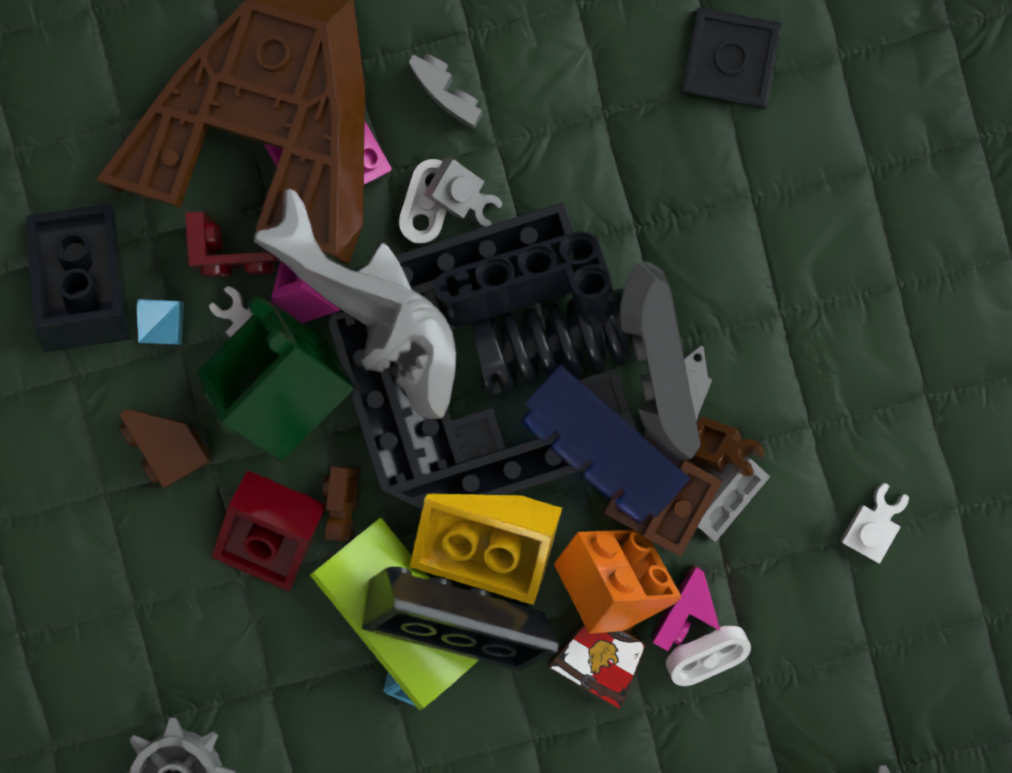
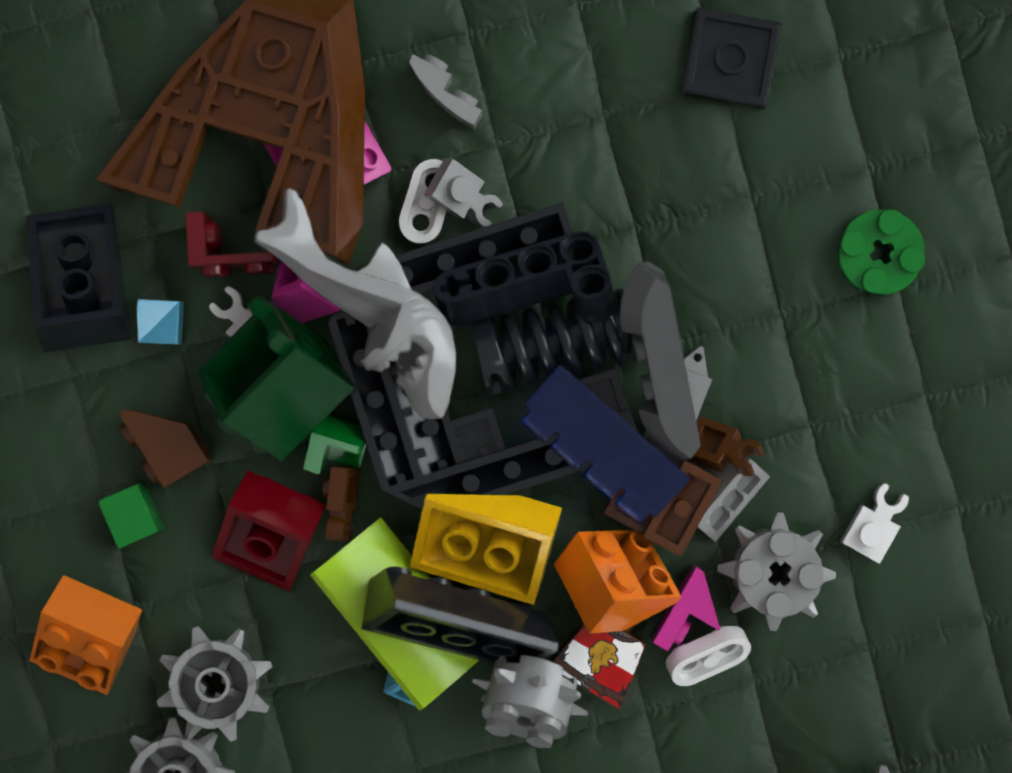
(84, 634): none -> orange slope
(131, 515): none -> green panel
(190, 691): none -> light grey brick
(335, 441): none -> green panel
(529, 700): none -> light grey brick
(751, 571): none -> light grey brick
(904, 259): none -> green plate

